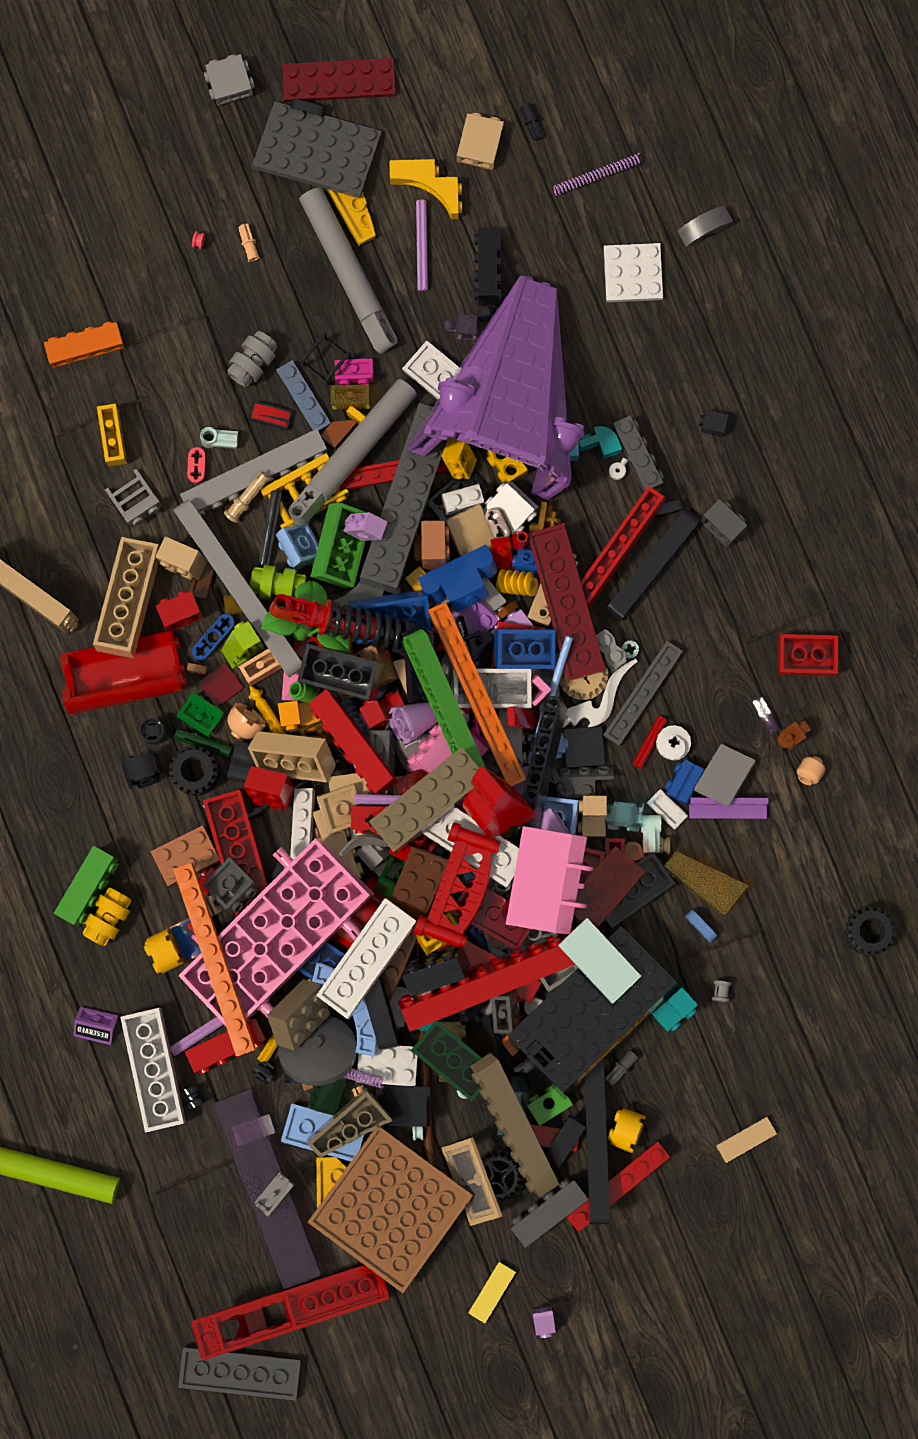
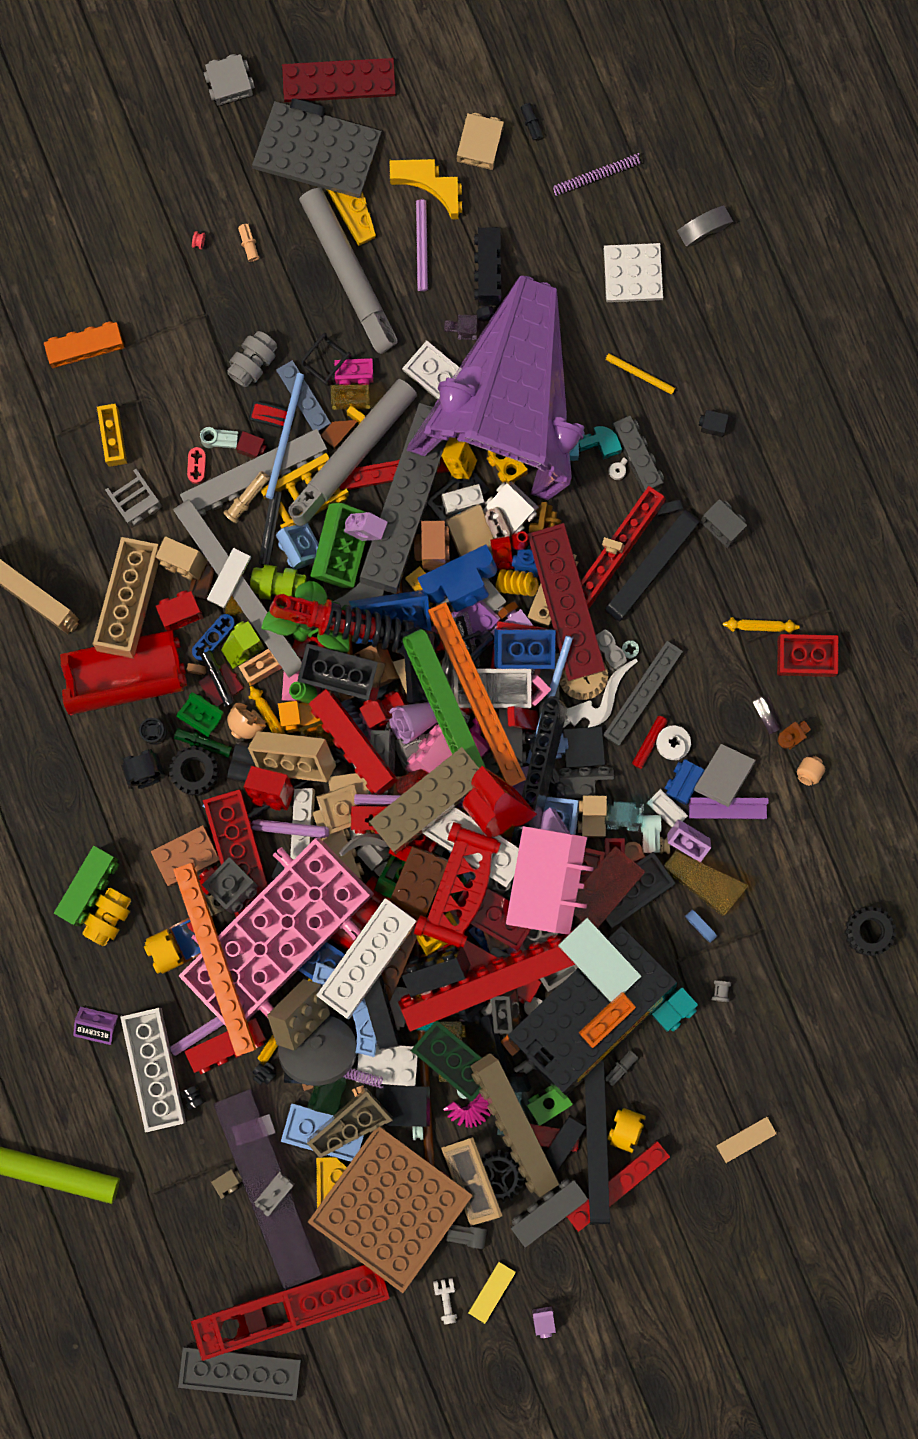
(217, 677): none -> black pin
(227, 1182): none -> dark tan brick
(229, 578): none -> white tile
(251, 445): none -> dark red brick
(284, 436): none -> light blue piece
(290, 828): none -> lavender axle
(444, 1292): none -> white hinge
(469, 1113): none -> dark pink hair
(471, 1236): none -> dark grey piece
(607, 1020): none -> orange tile
(612, 546): none -> tan plate
(639, 373): none -> yellow bar
(689, 840): none -> lavender brick
(761, 625): none -> yellow wheel

